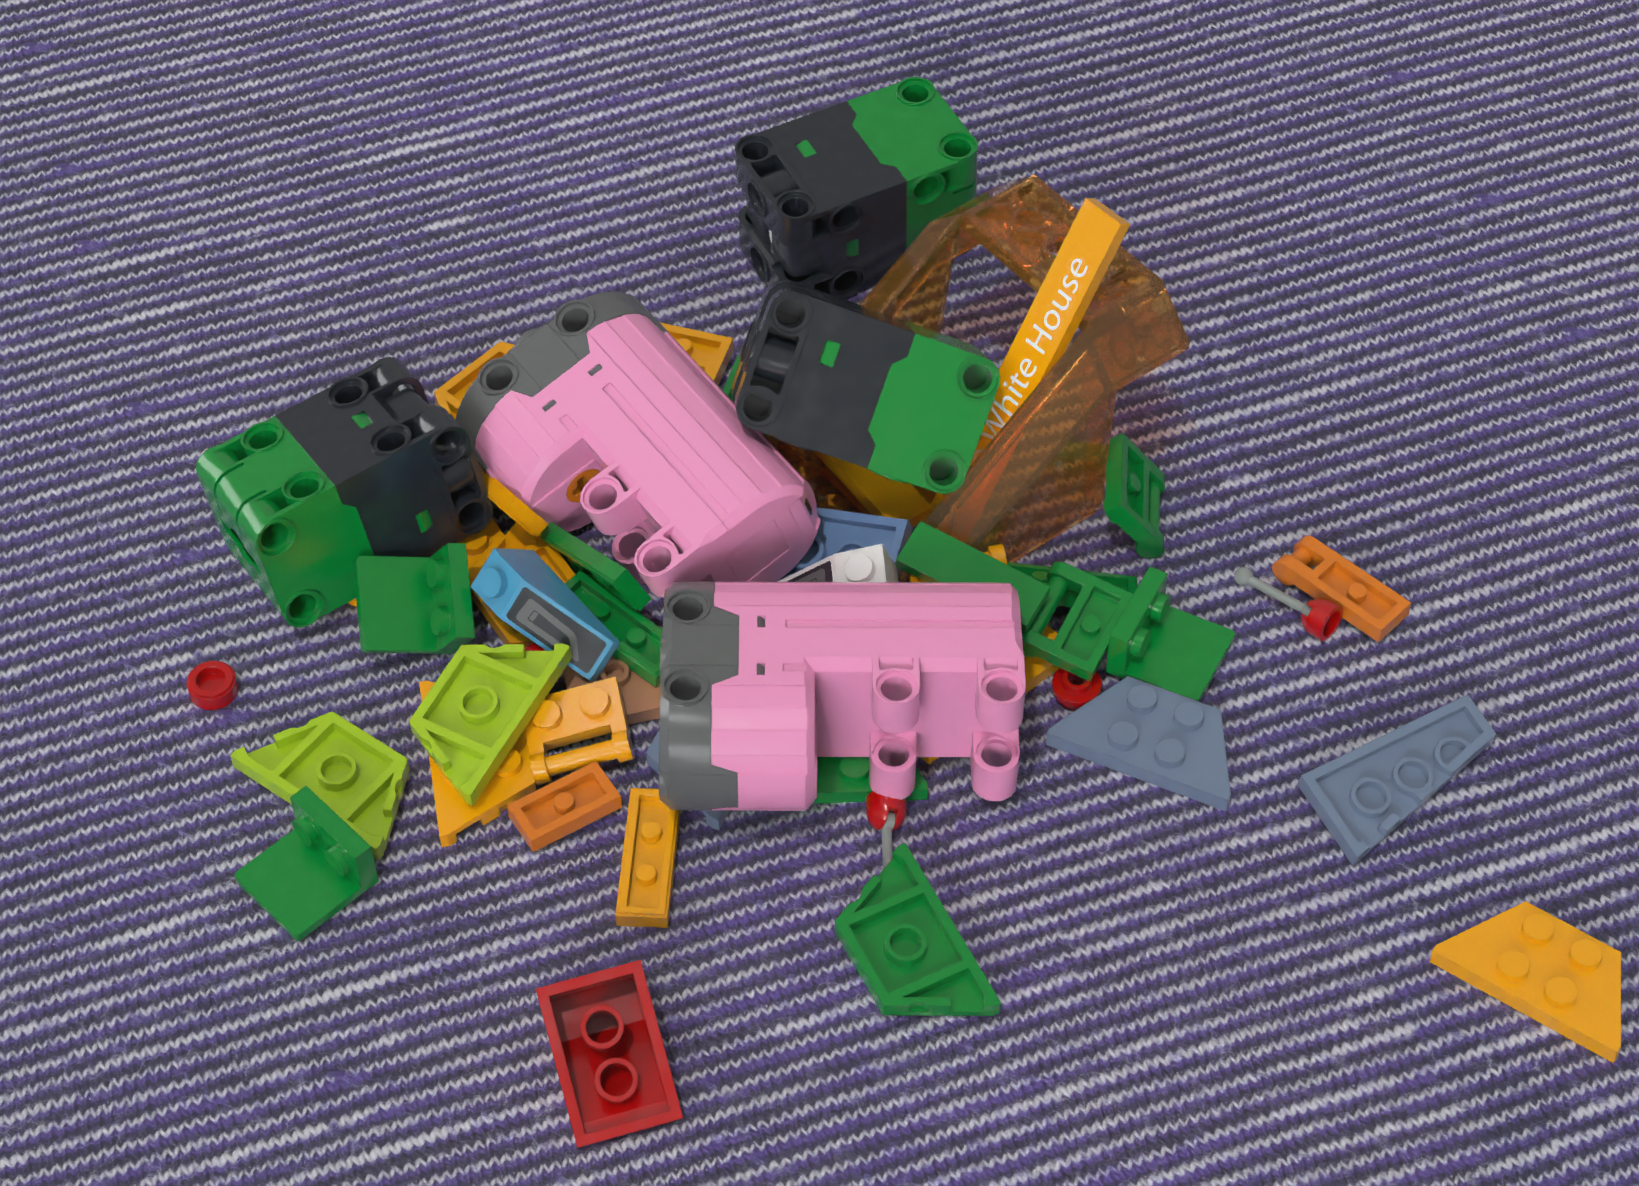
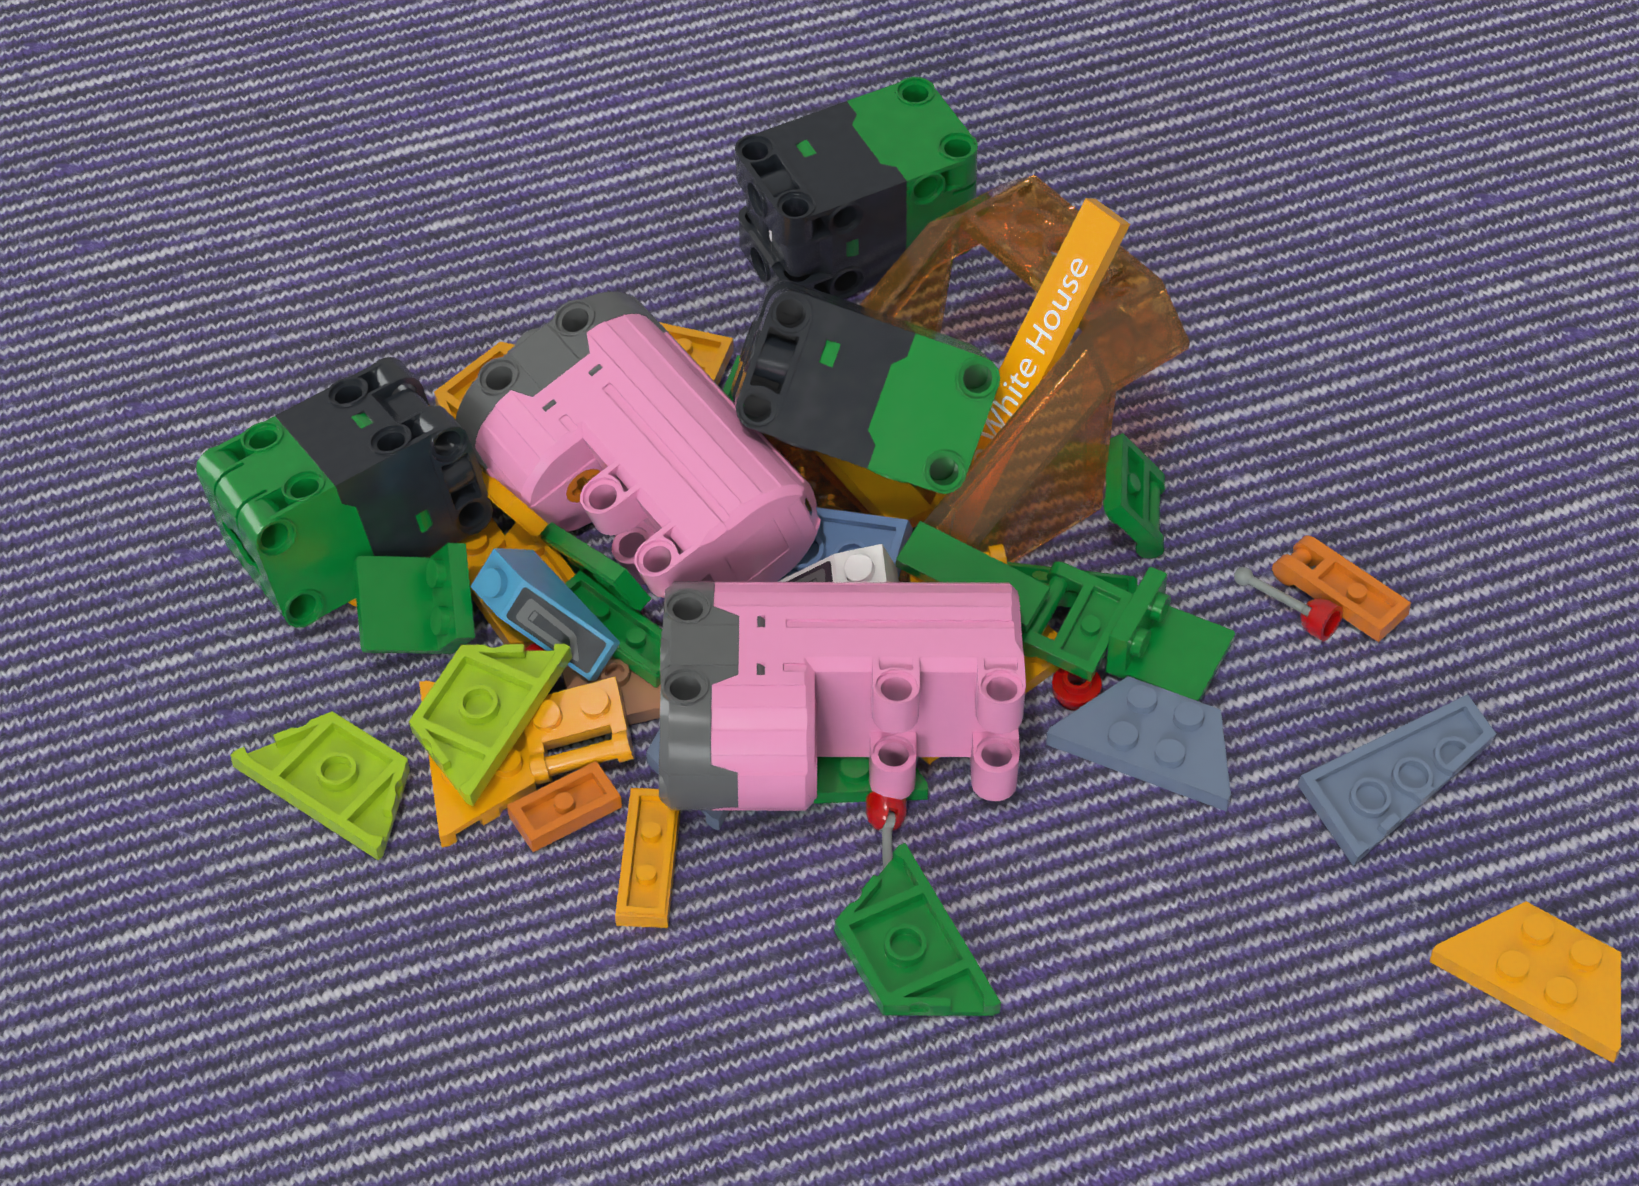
(212, 685): red tile -> none
(310, 869): green bracket -> none
(609, 1053): red slope -> none

